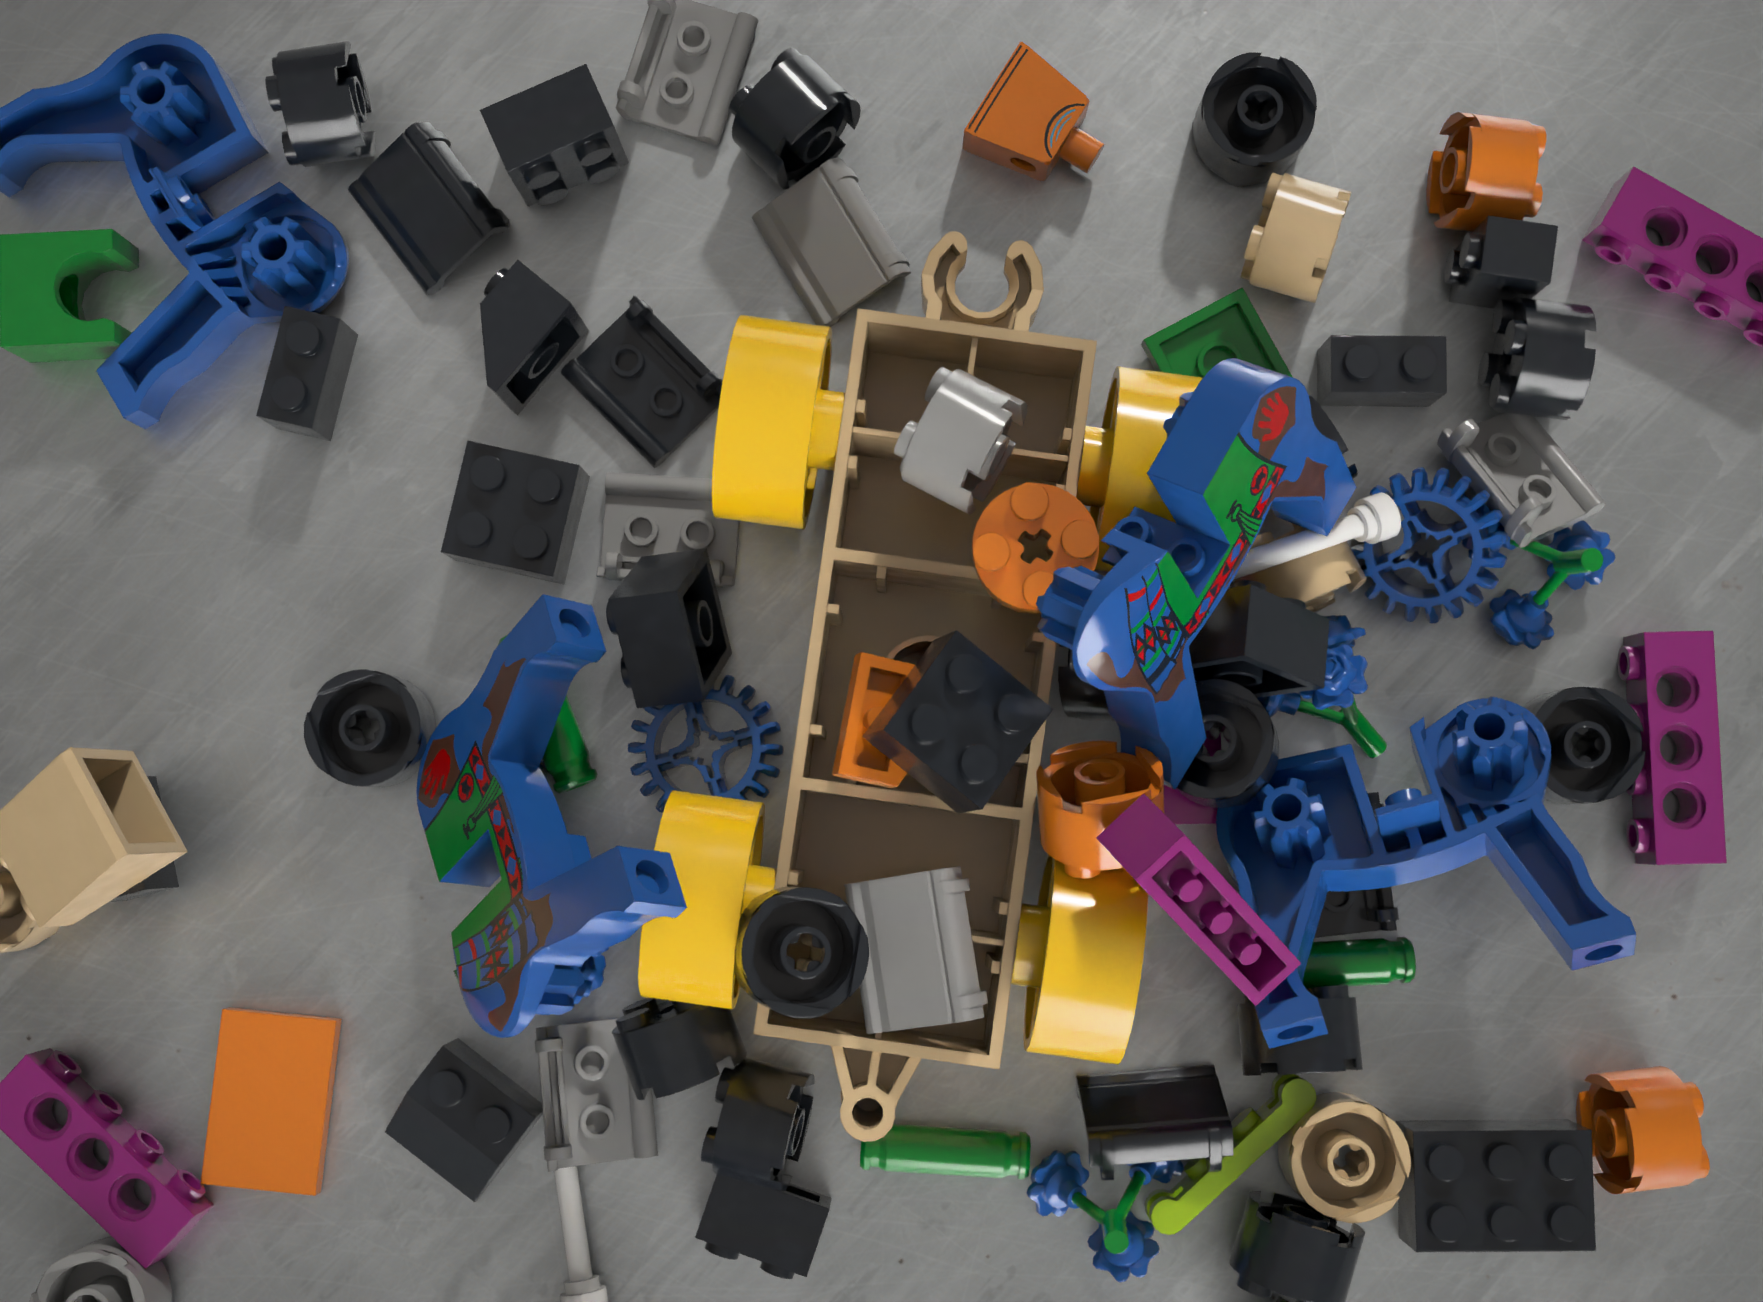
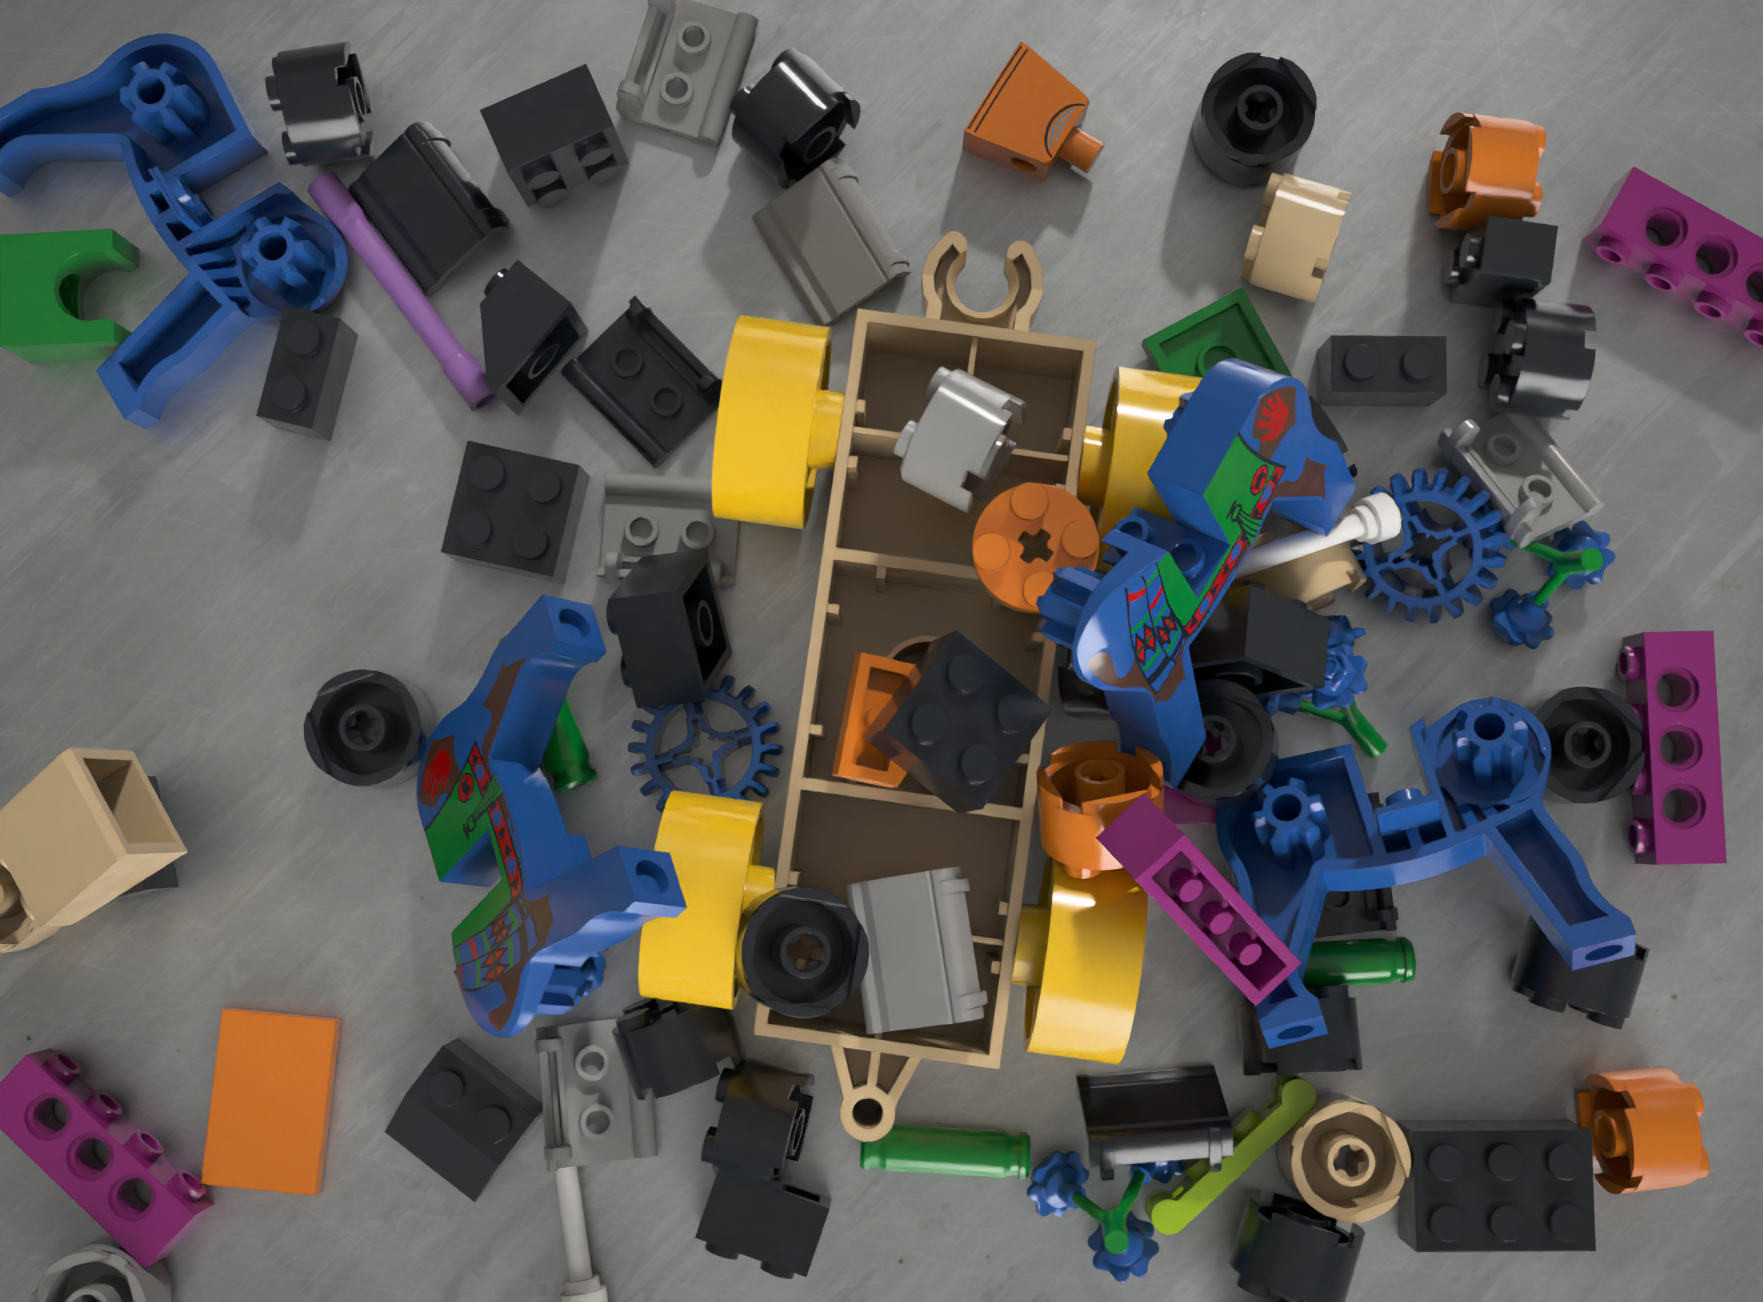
(350, 220): none -> medium lavender piece
(1600, 991): none -> black brick

